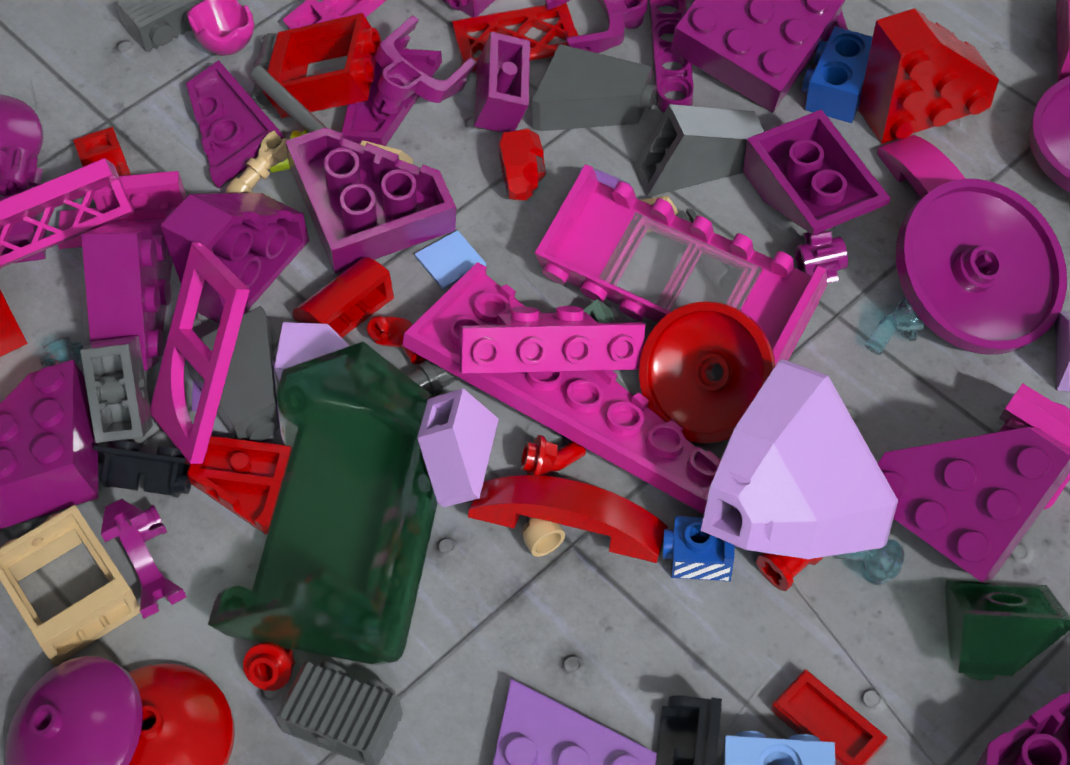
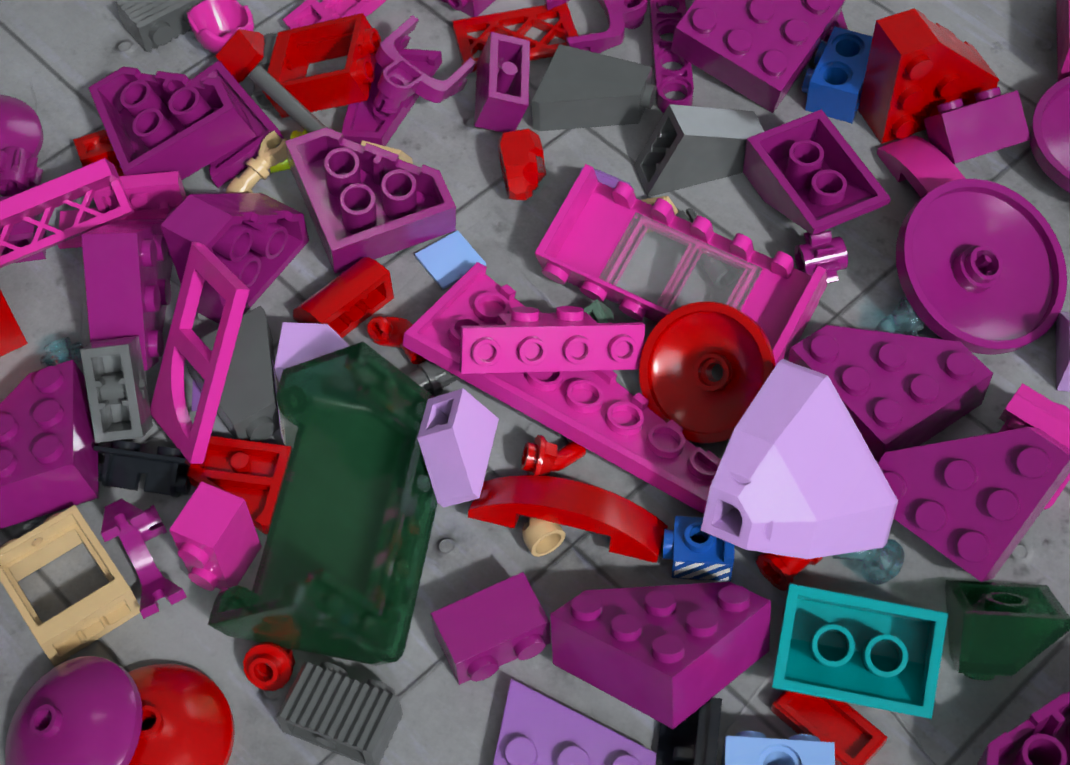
(168, 120): none -> magenta brick
(215, 538): none -> dark pink brick
(242, 53): none -> red slope
(491, 629): none -> magenta brick
(662, 644): none -> magenta brick
(860, 650): none -> teal slope
(894, 383): none -> magenta brick
(979, 127): none -> magenta brick

